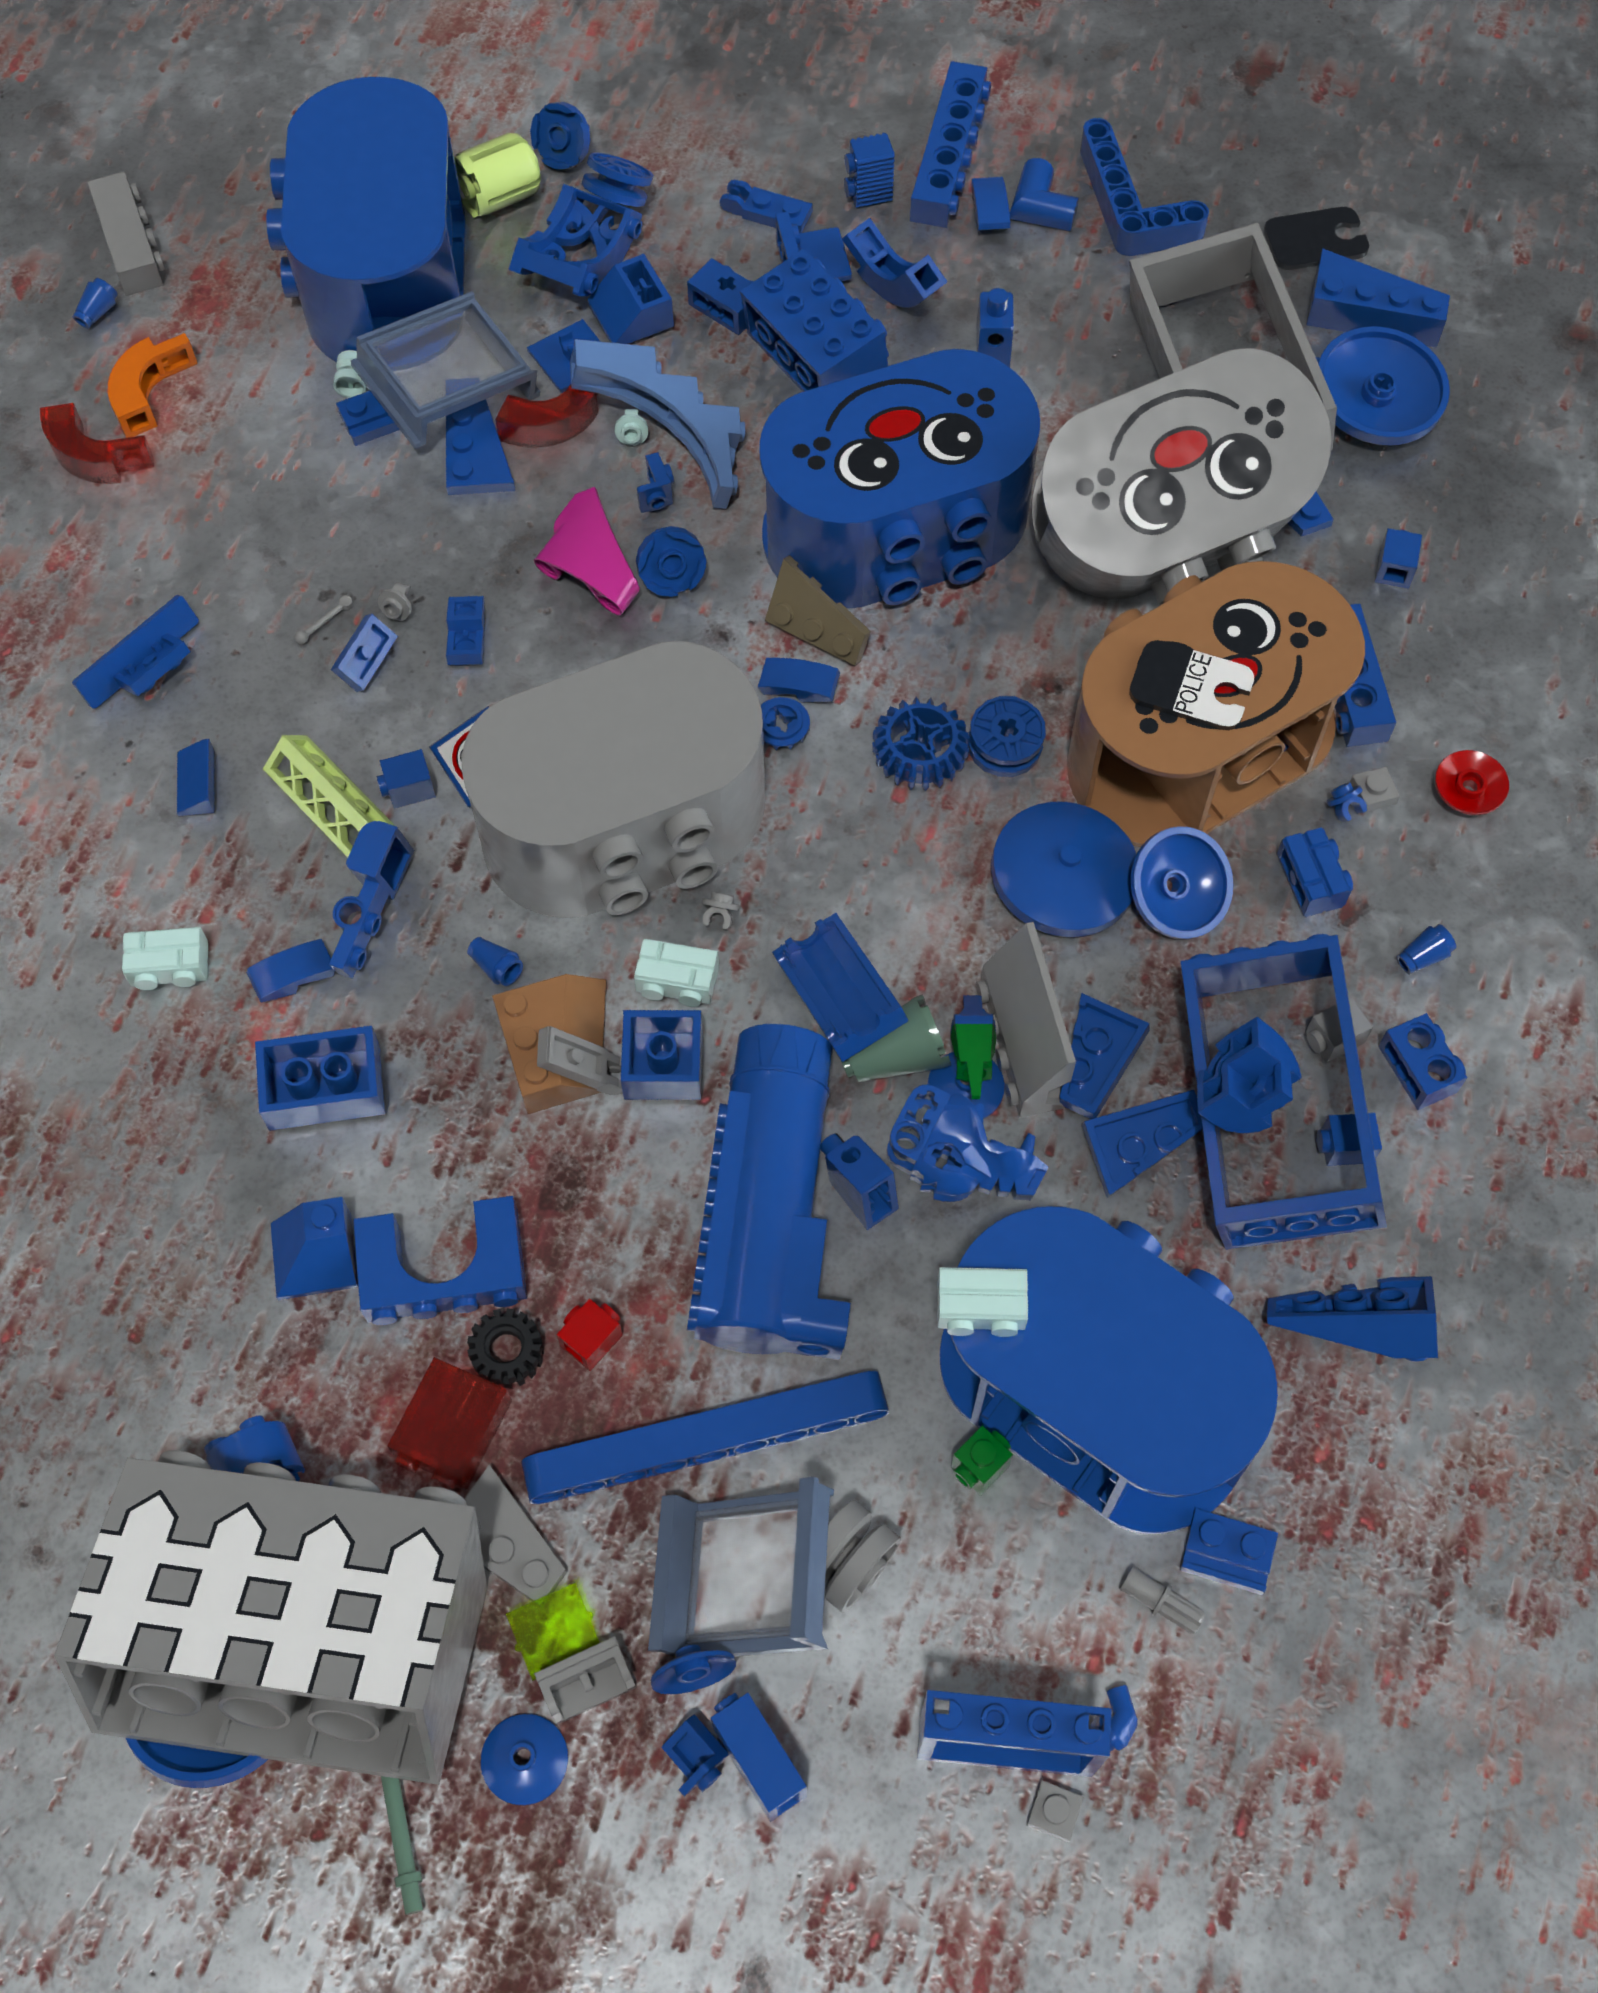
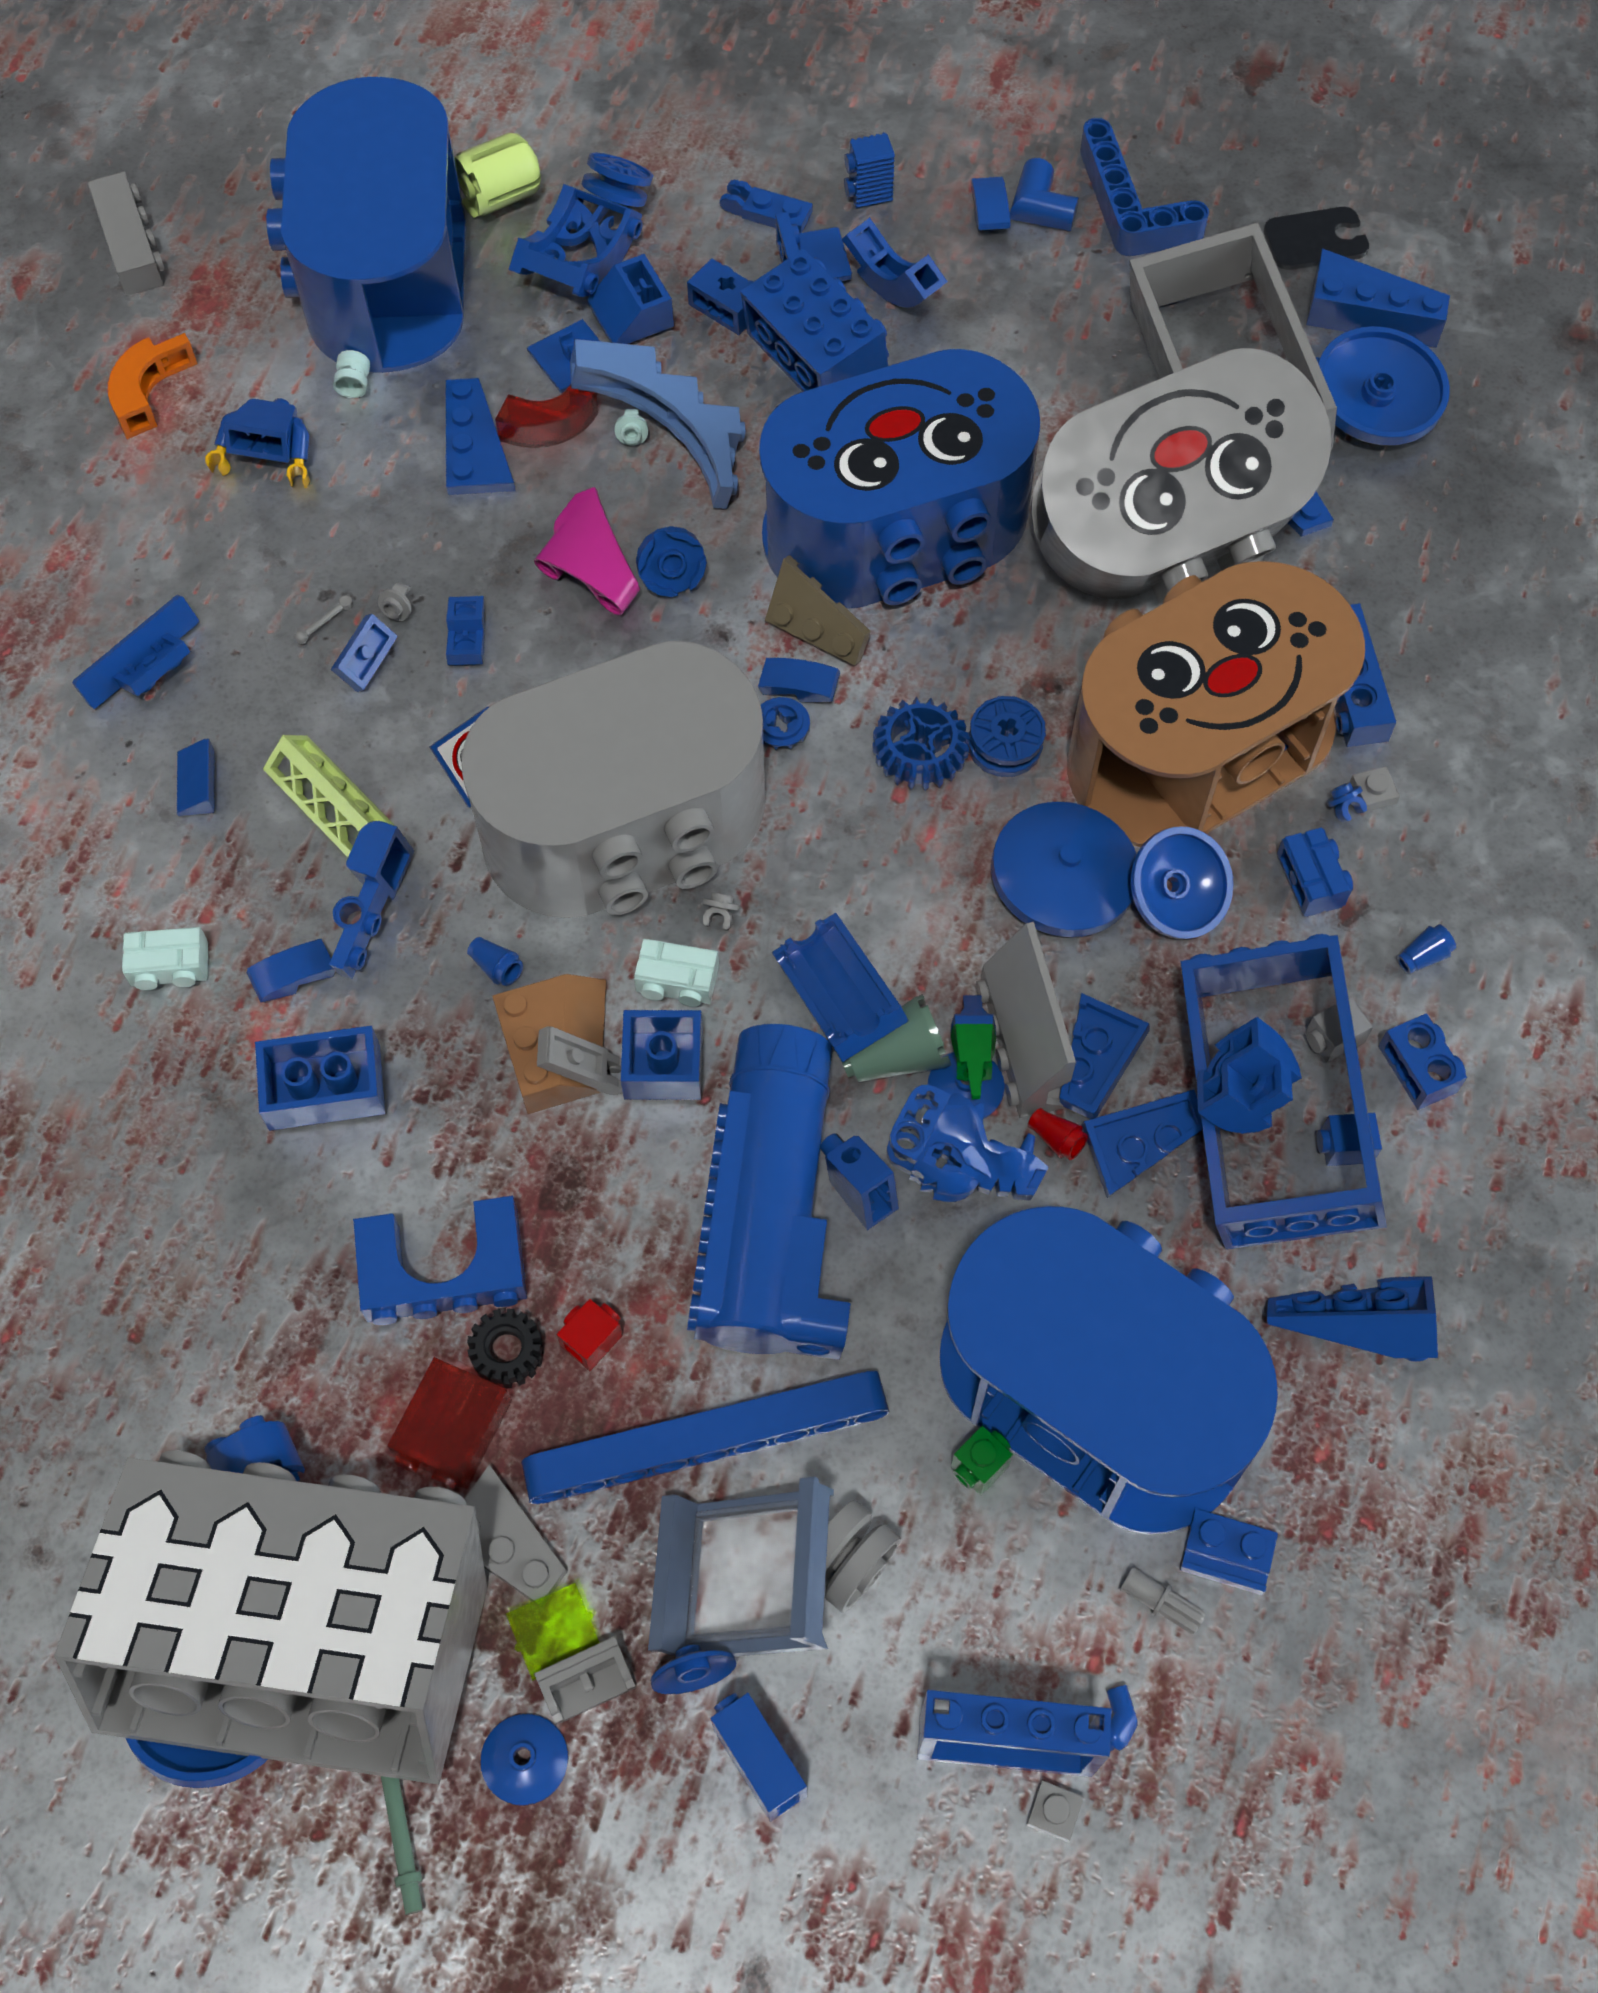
(91, 458): clear red arch -> none
(95, 302): blue cone -> none
(263, 432): none -> blue torso
(314, 1249): blue slope -> none
(365, 418): blue plate -> none
(406, 779): blue brick -> none
(439, 364): piece -> none
(560, 135): blue tile -> none
(659, 490): blue bracket -> none
(695, 1754): blue bracket -> none
(949, 144): blue brick -> none
(982, 1300): light aqua brick -> none
(995, 317): blue torso -> none
(1061, 1135): none -> red cone
(1184, 684): piece -> none
(1398, 558): blue brick -> none
(1476, 771): red dish -> none

